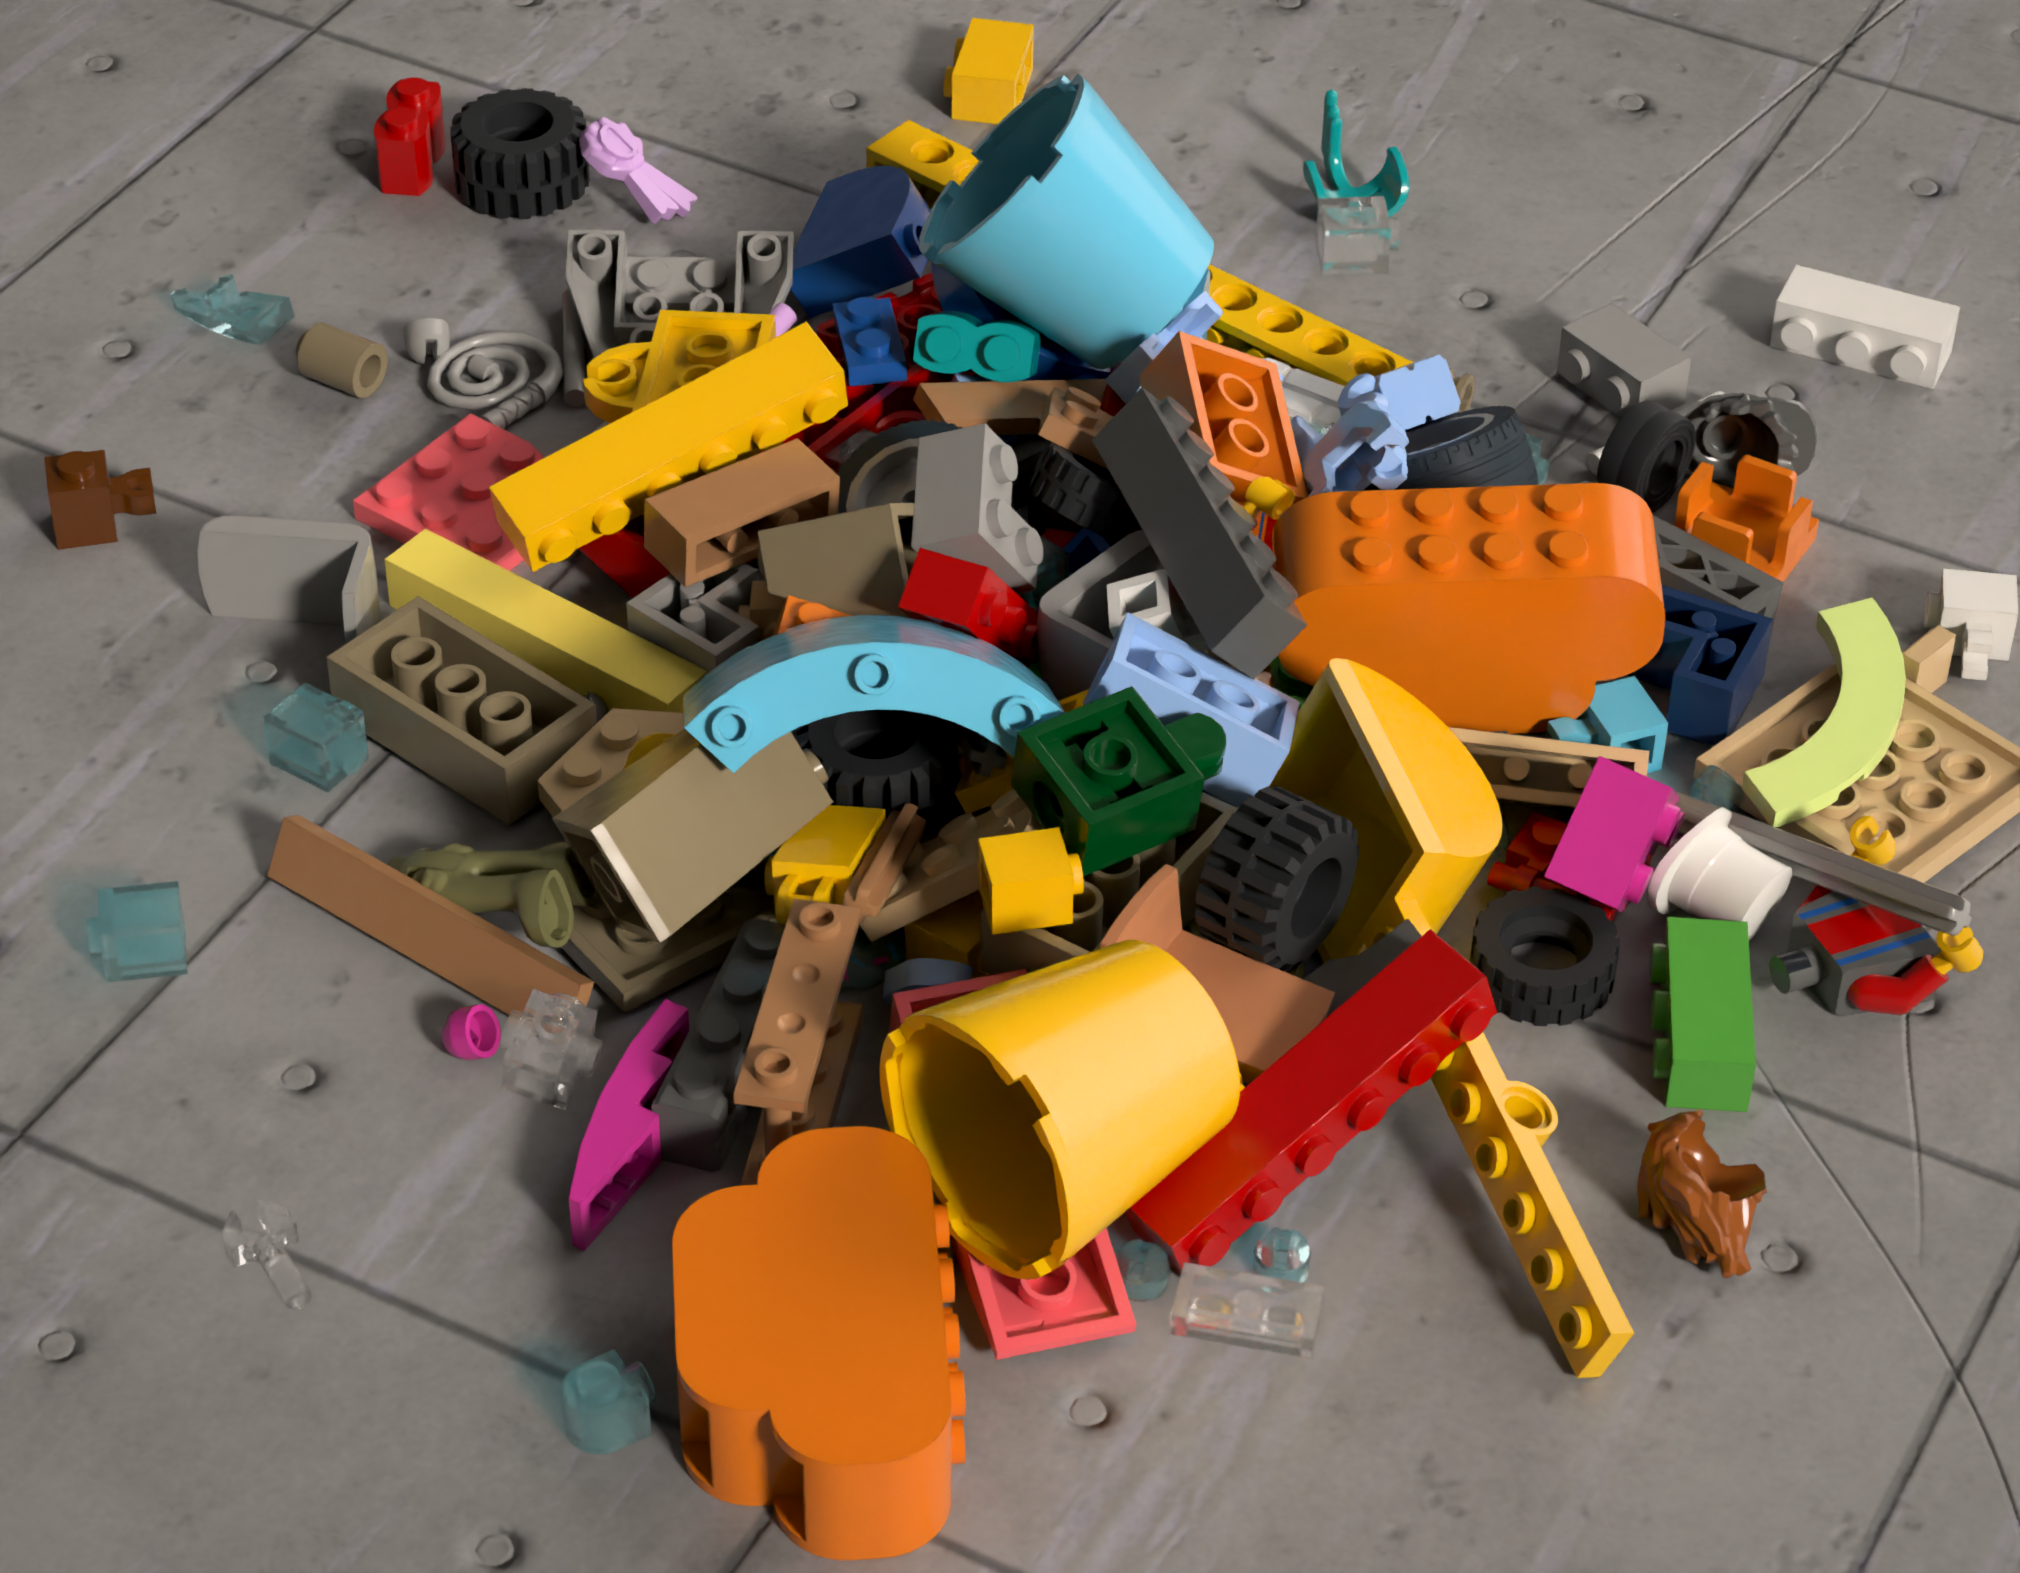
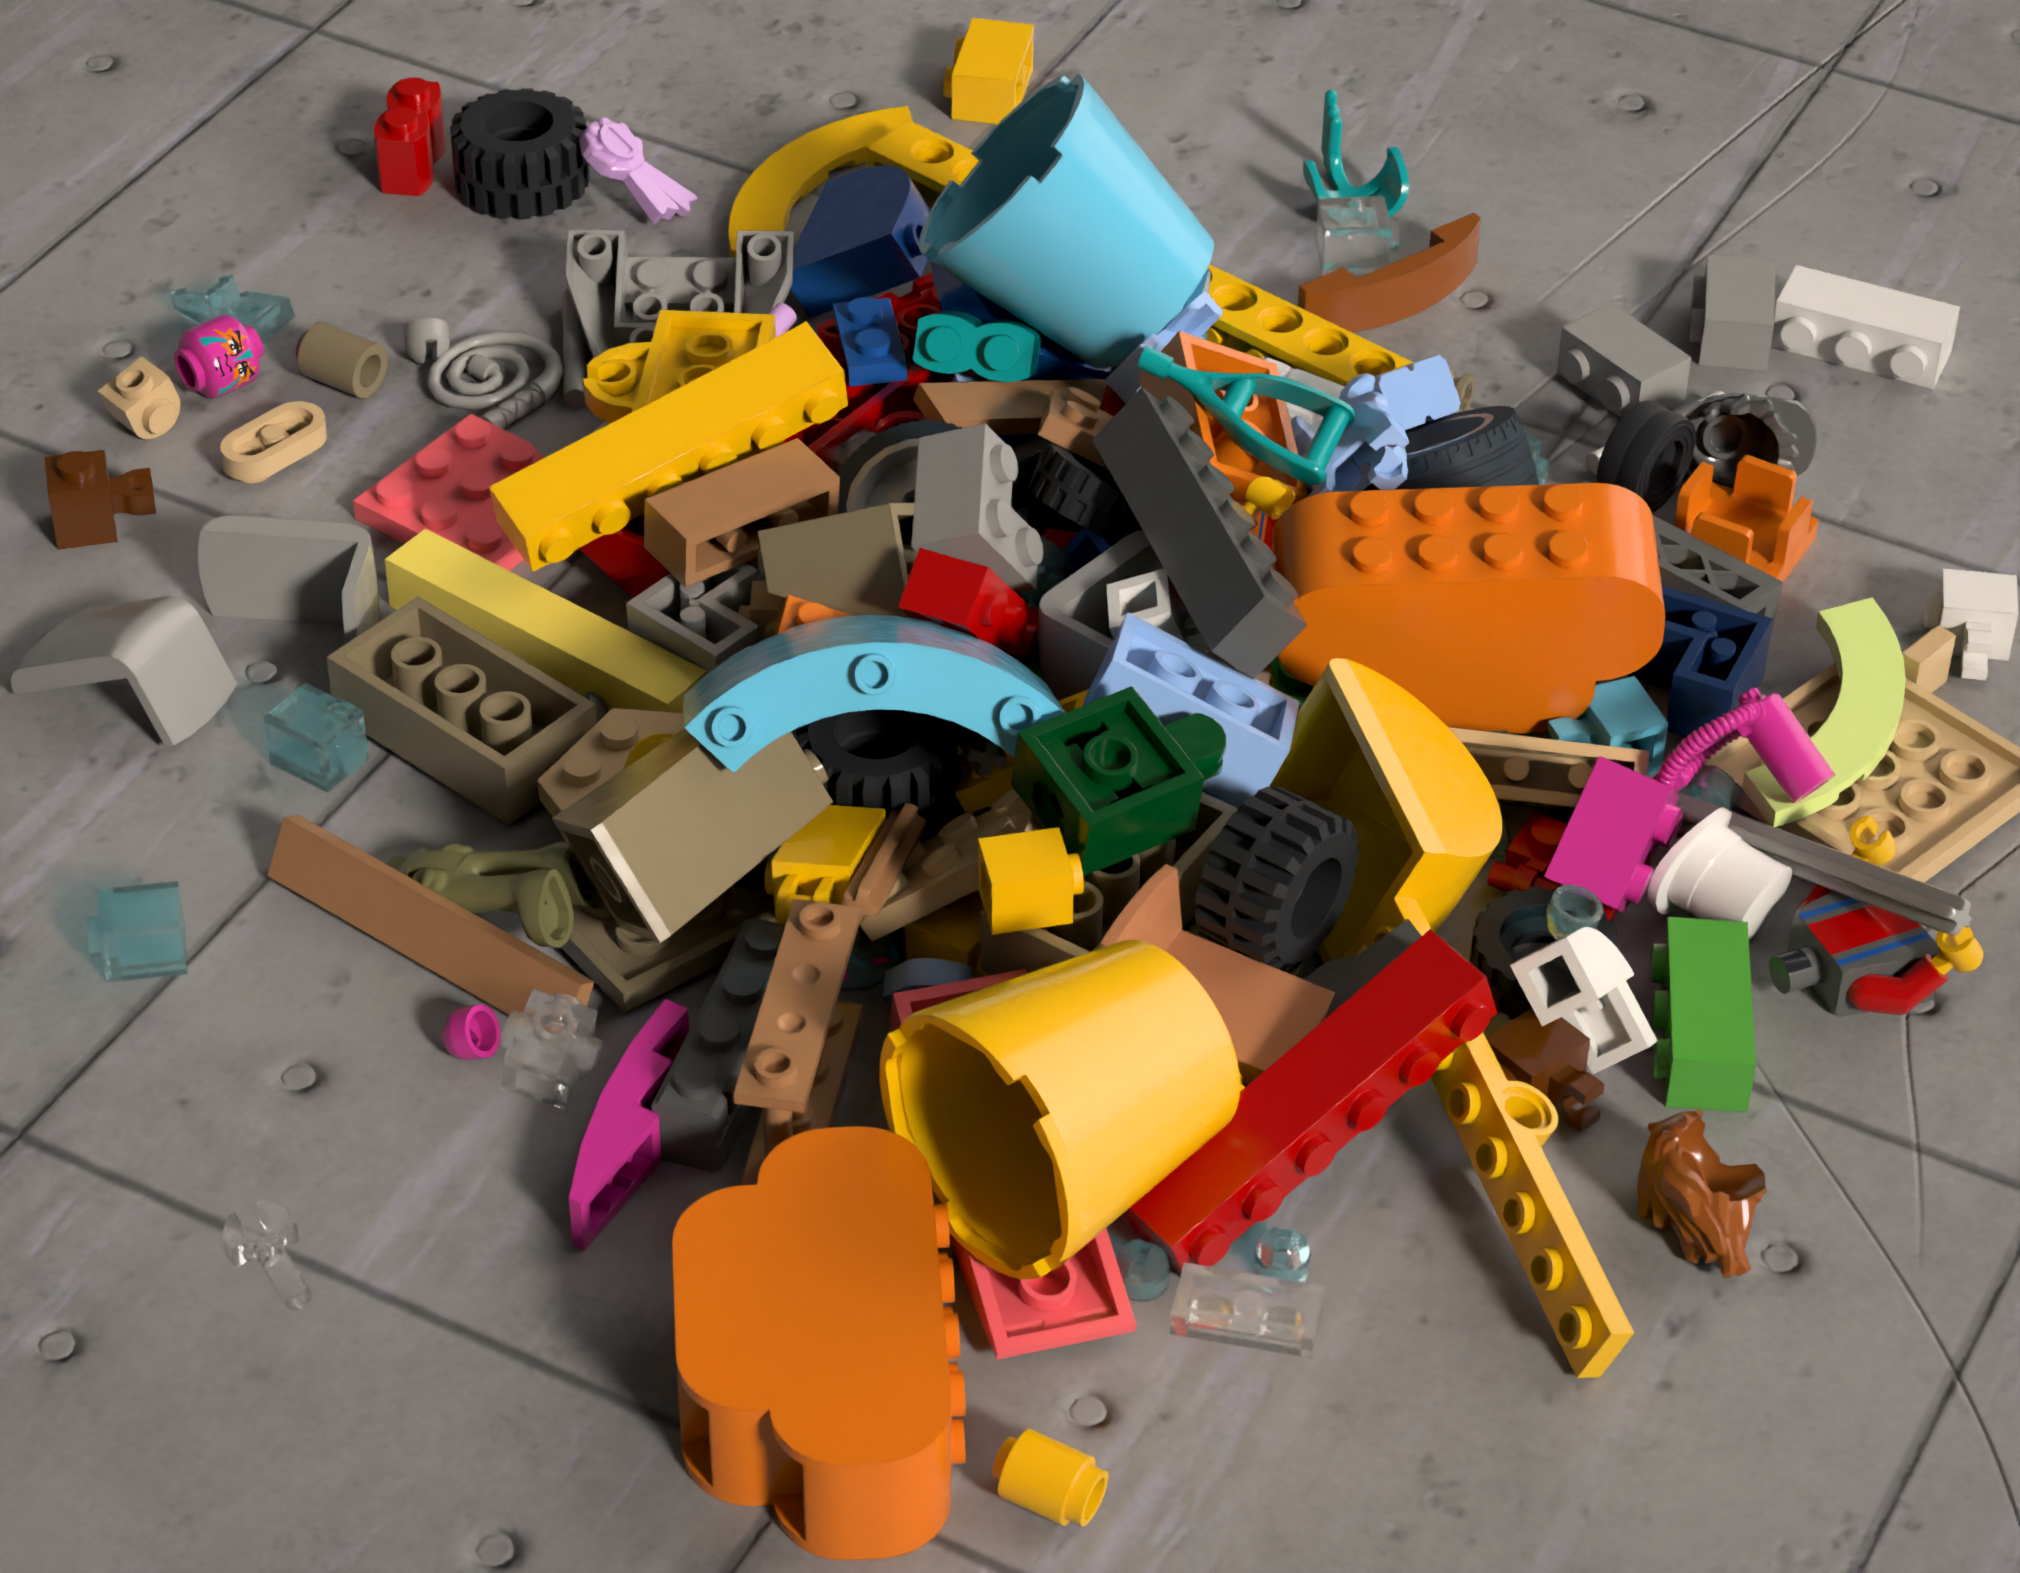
(142, 399): none -> tan plate
(151, 643): none -> light grey piece
(218, 356): none -> dark pink head
(273, 441): none -> tan plate
(607, 1404): clear light blue plate -> none
(802, 166): none -> yellow tile
(1049, 1478): none -> yellow brick
(1239, 390): none -> teal piece
(1399, 287): none -> dark orange slope
(1553, 1062): none -> reddish brown brick
(1583, 906): none -> clear light blue hinge
(1587, 986): none -> white brick
(1734, 312): none -> light grey brick
(1773, 735): none -> dark pink piece

